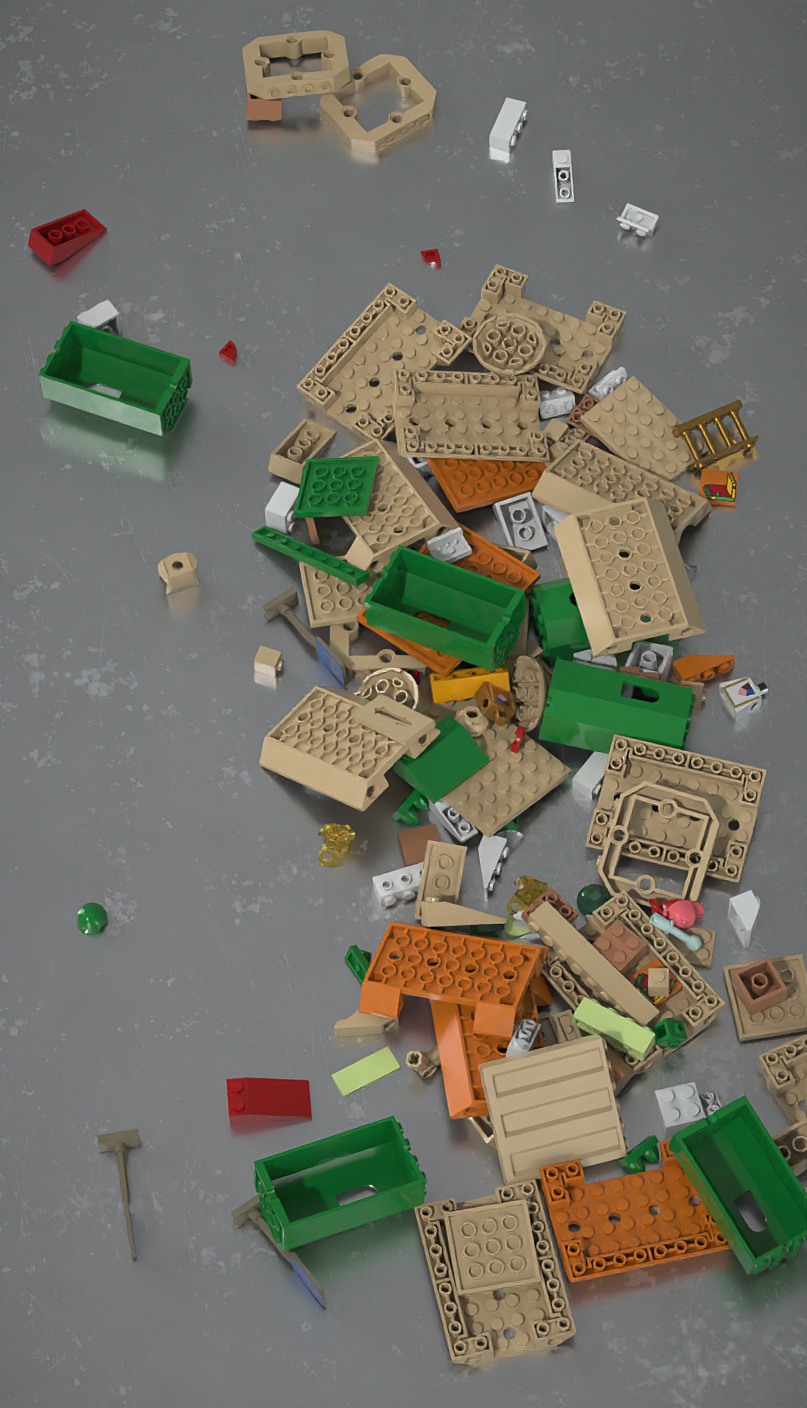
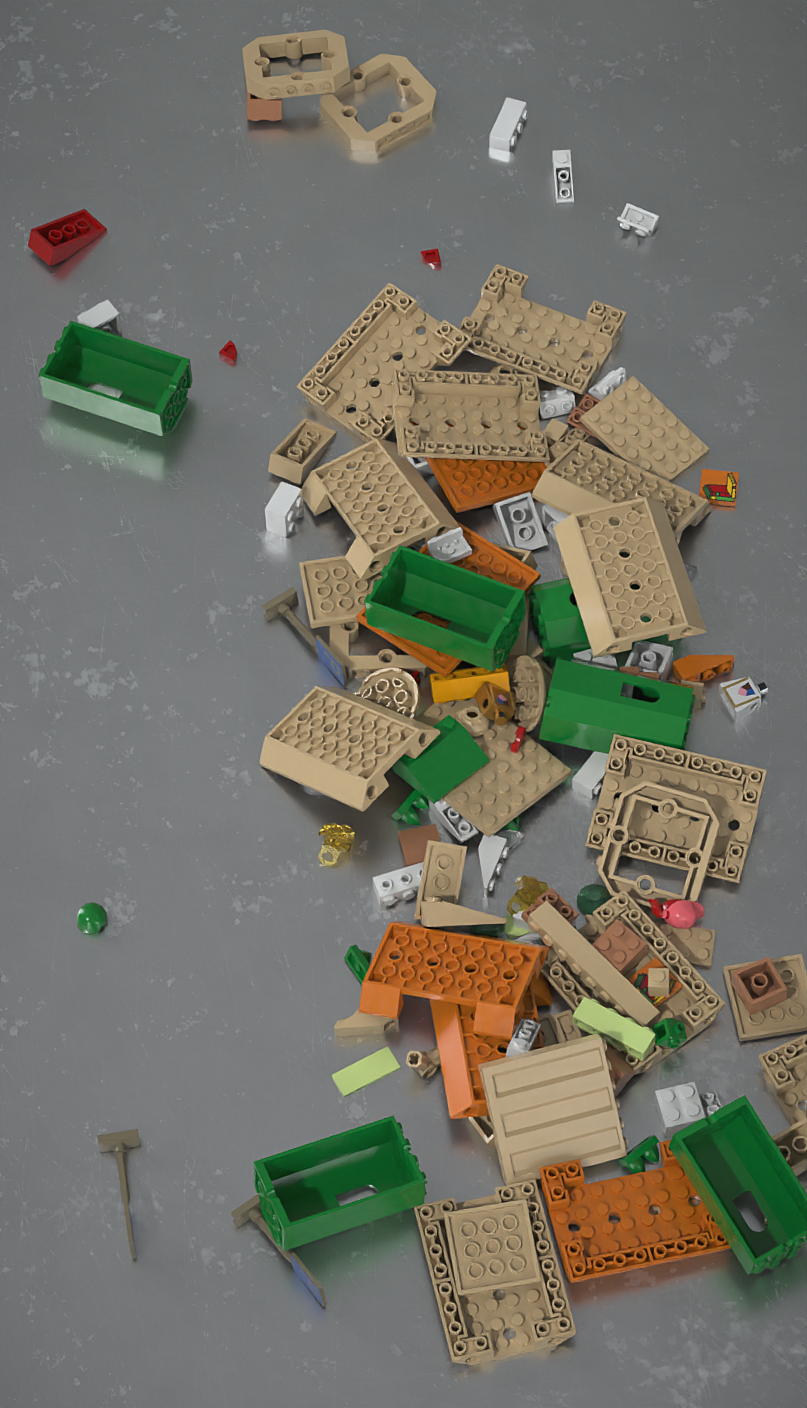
(179, 579): tan piece -> none
(267, 1100): red slope -> none
(268, 661): tan brick -> none
(311, 556): green tile -> none
(313, 531): nougat tile -> none
(336, 487): green plate -> none
(404, 735): tan piece -> none
(509, 344): tan brick -> none
(692, 942): light aqua pin -> none
(715, 416): pearl gold fence -> none
(744, 916): white slope -> none

